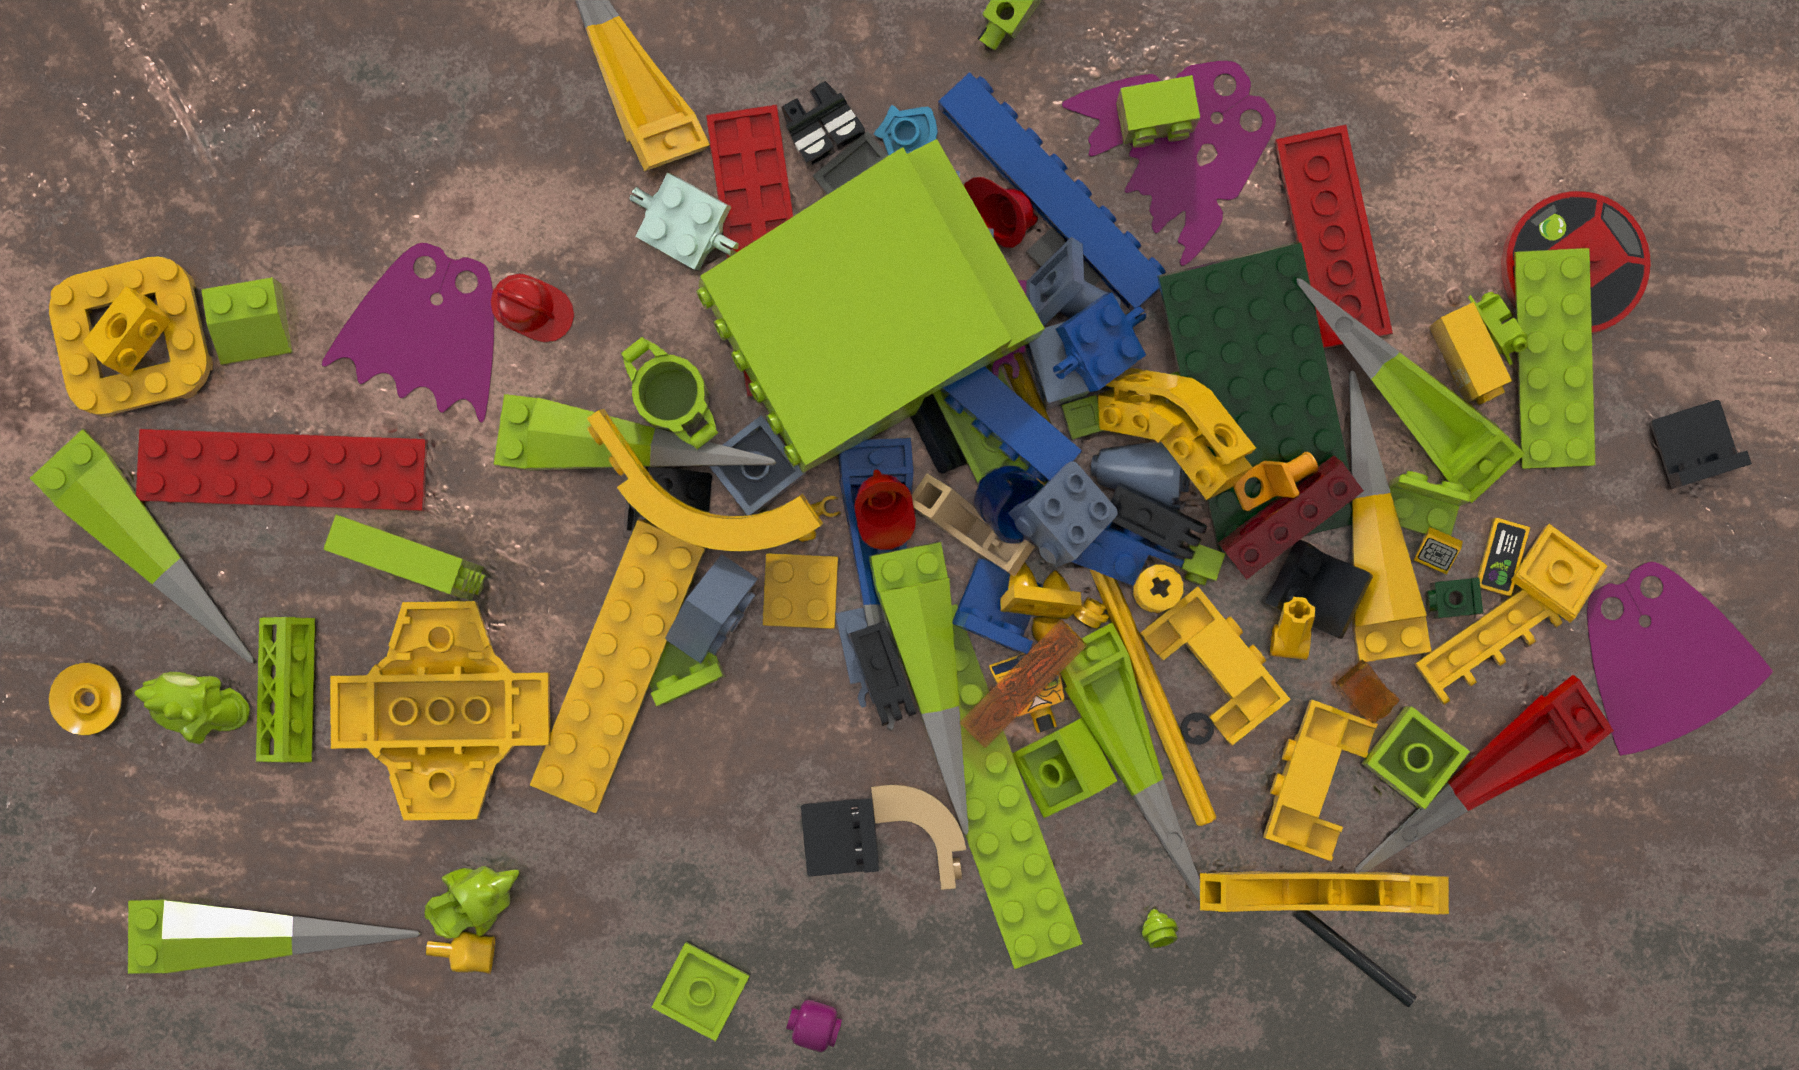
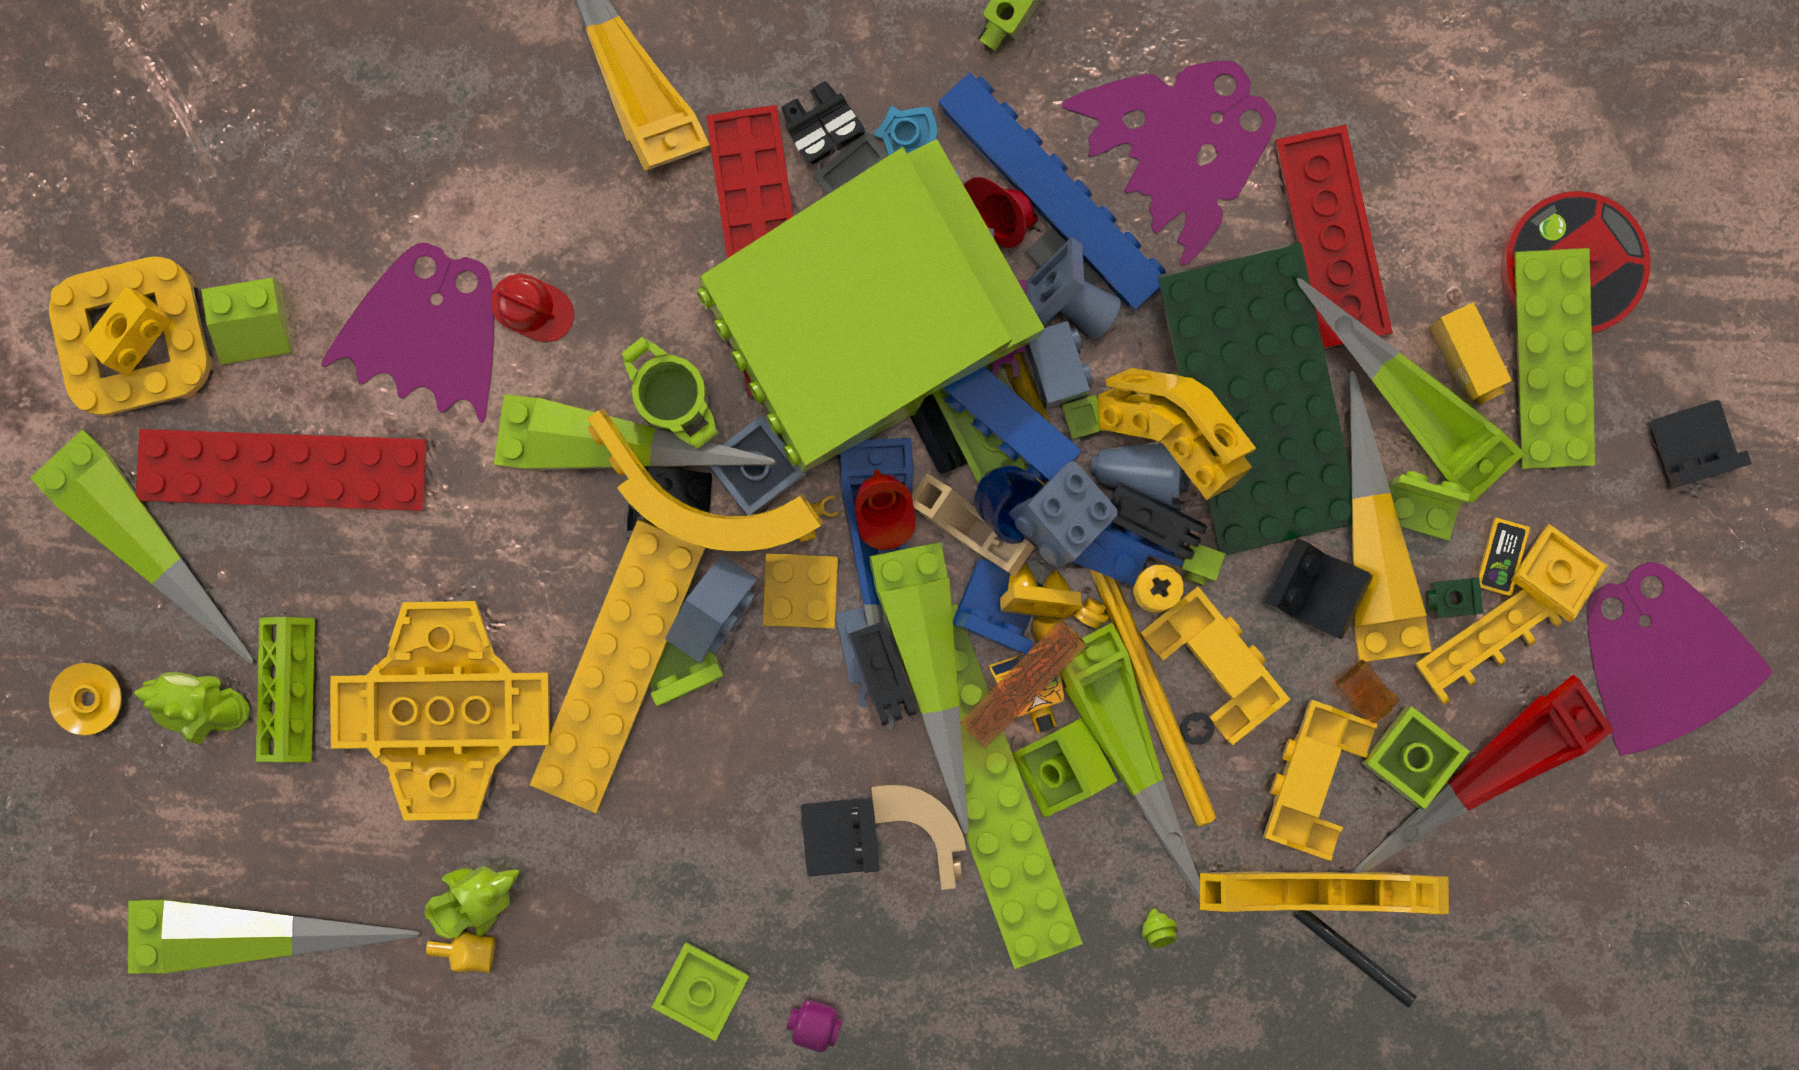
(404, 558): lime window -> none
(683, 221): light aqua plate -> none
(1100, 342): blue plate -> none
(1158, 111): lime brick -> none
(1276, 479): light orange bracket -> none
(1290, 518): dark red brick -> none
(1293, 633): yellow piece -> none
(1438, 550): tile -> none
(1506, 336): lime hinge -> none

